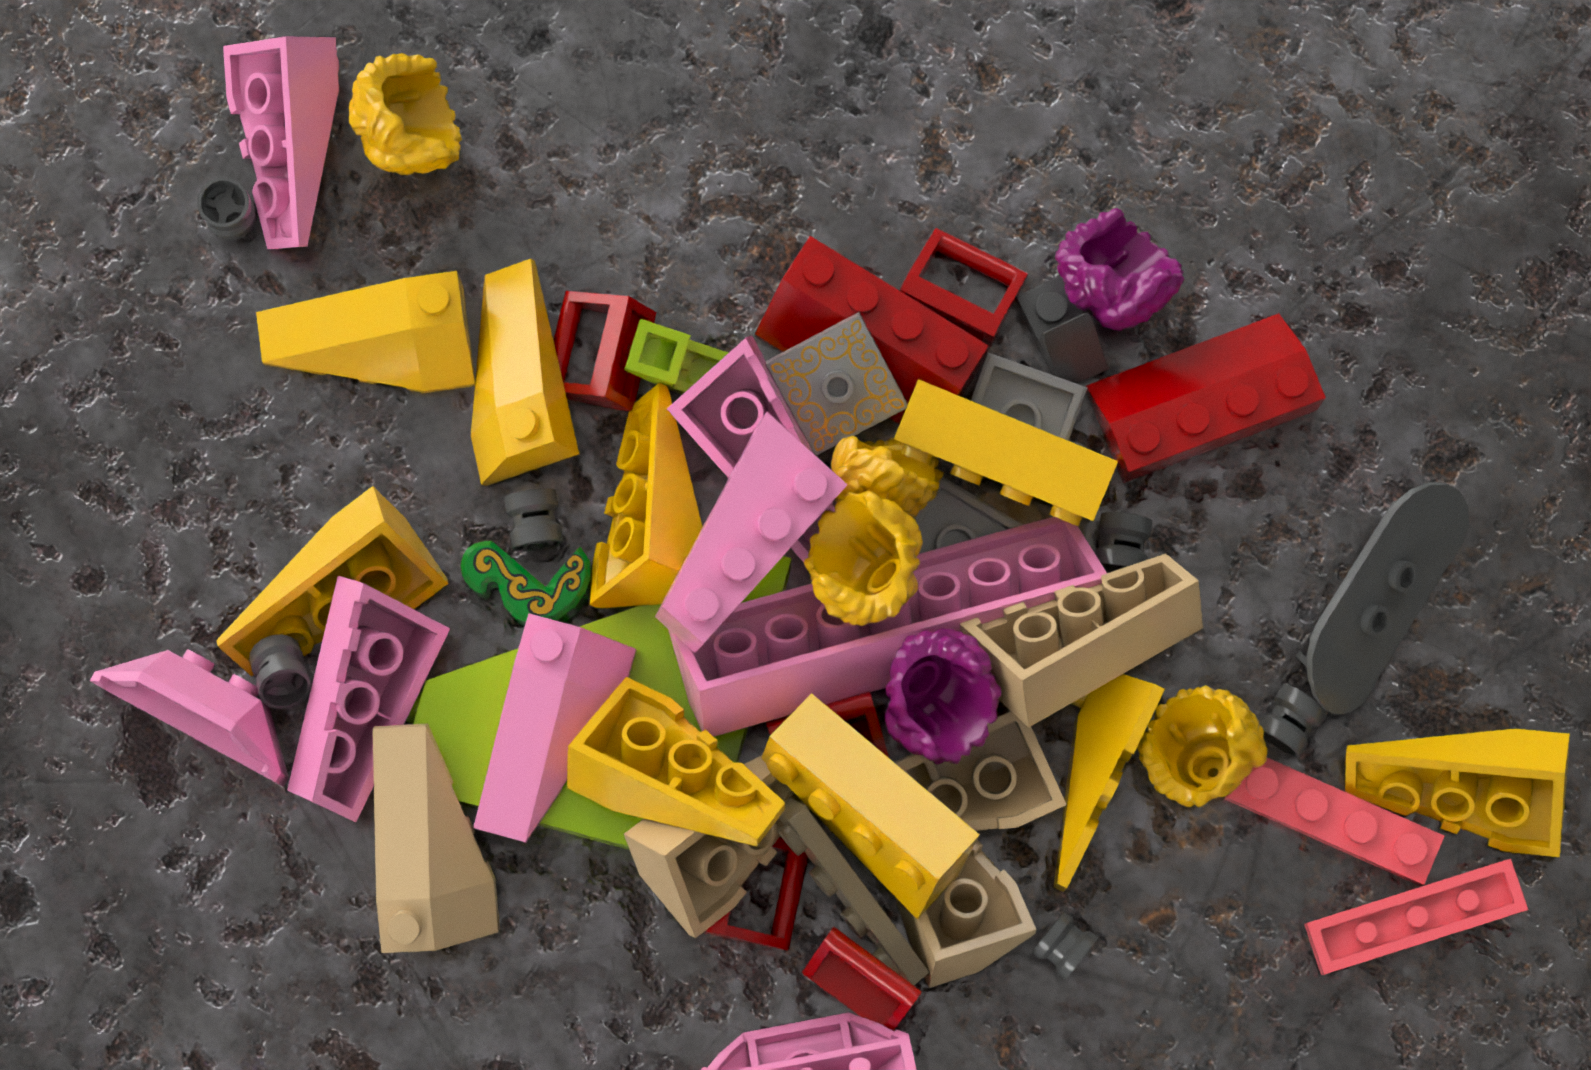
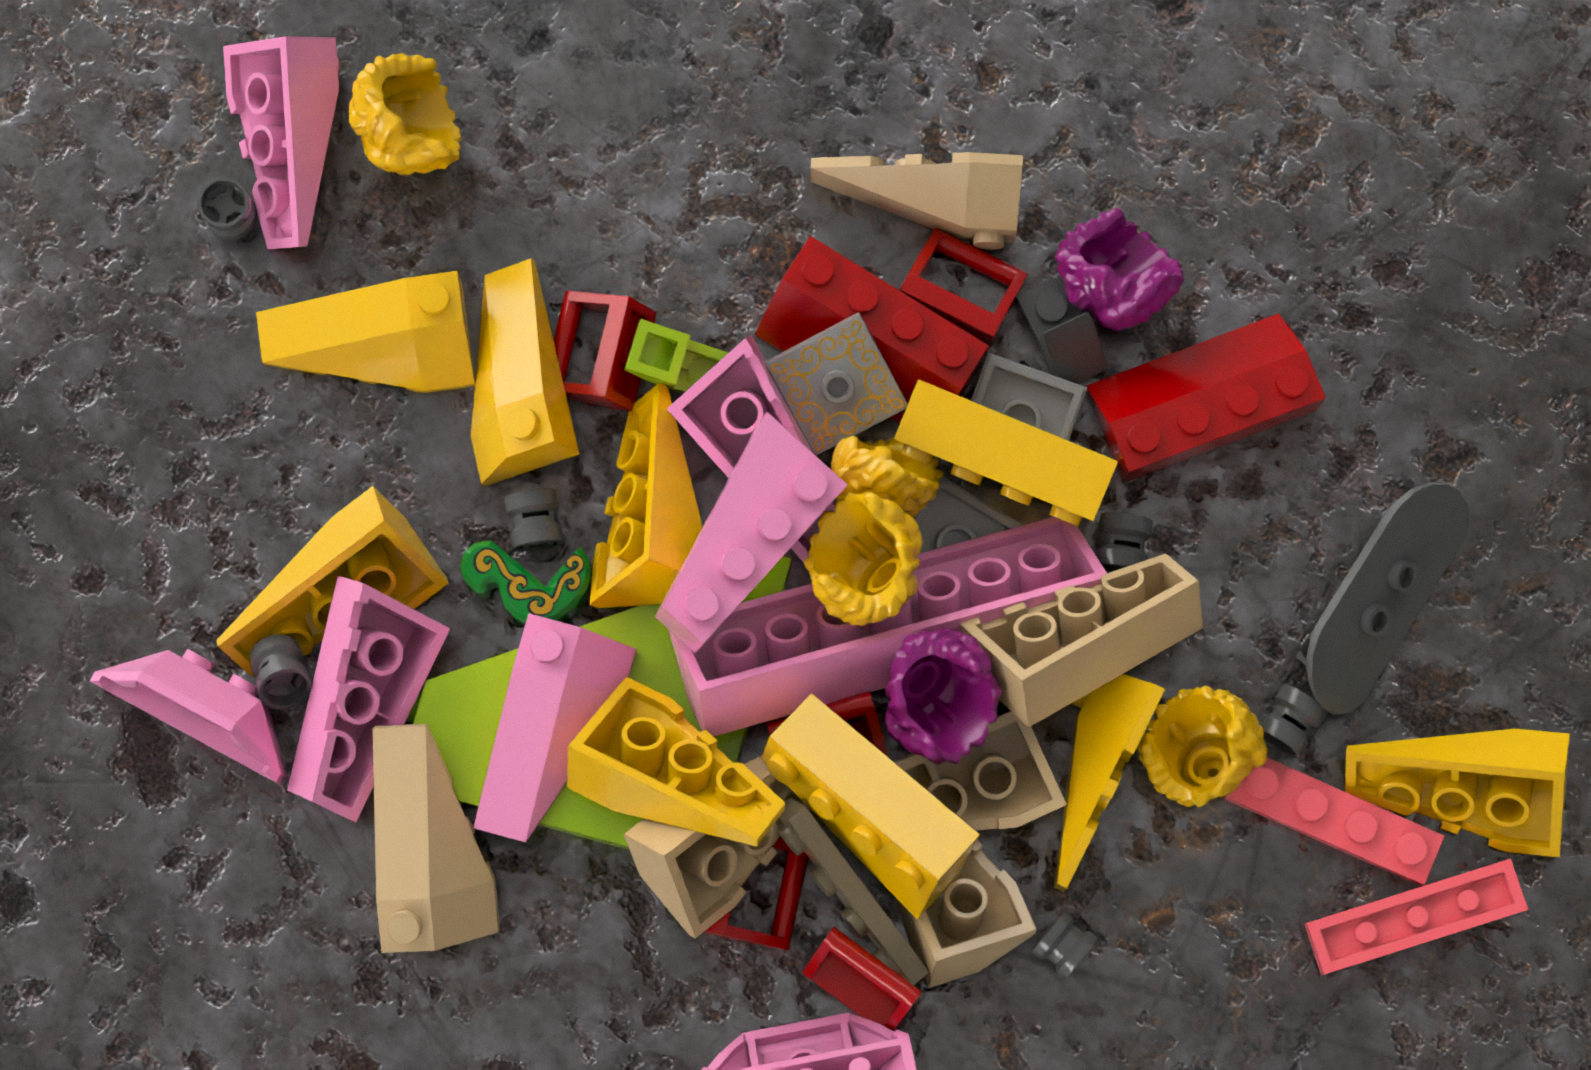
(967, 198): none -> tan wedge

